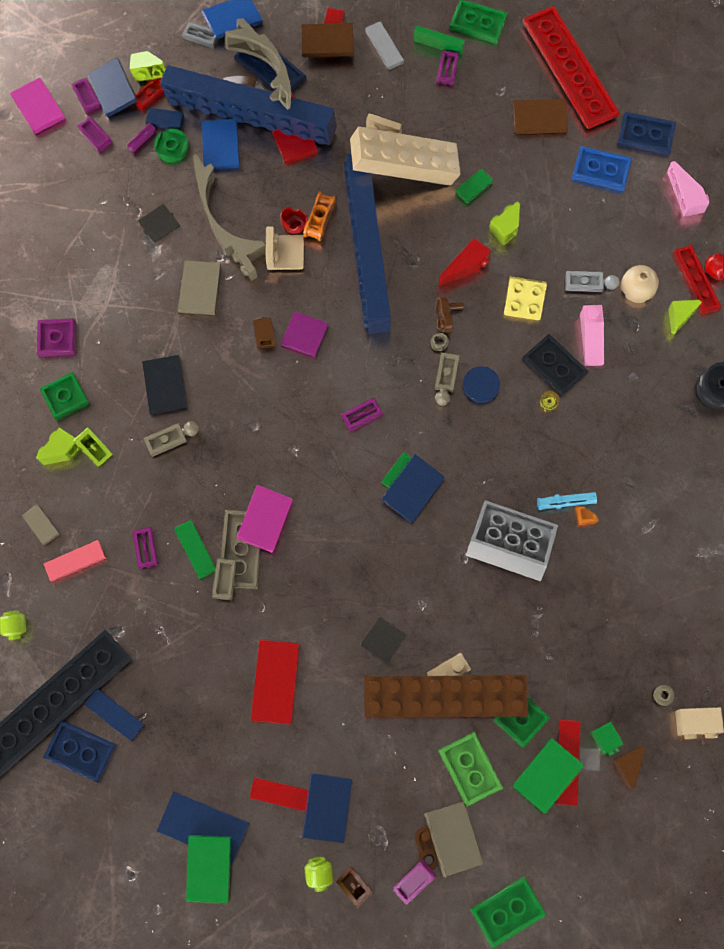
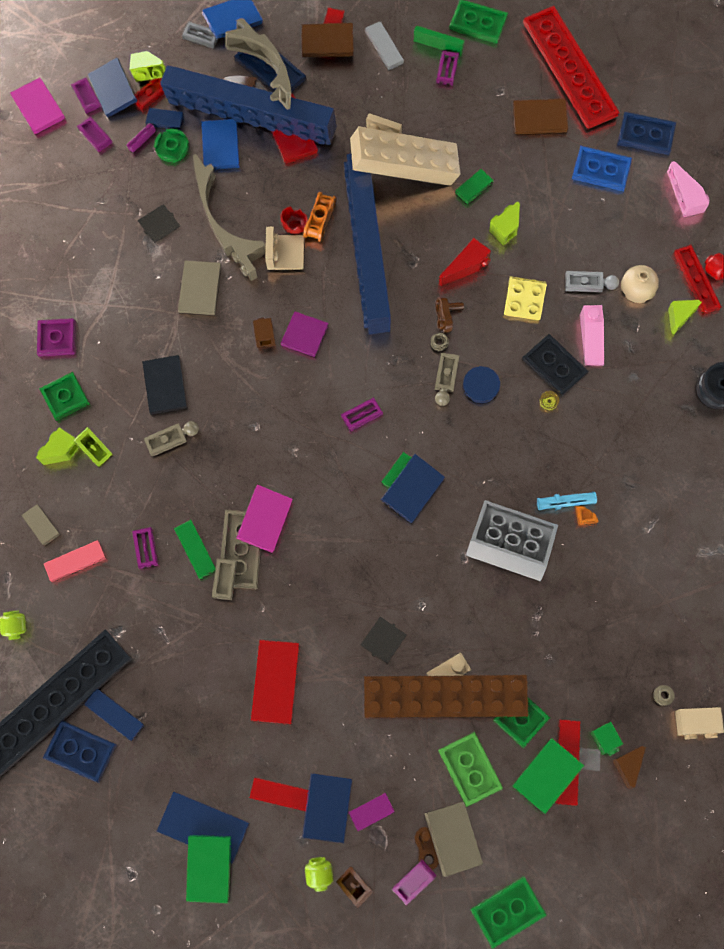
(371, 812): none -> magenta tile

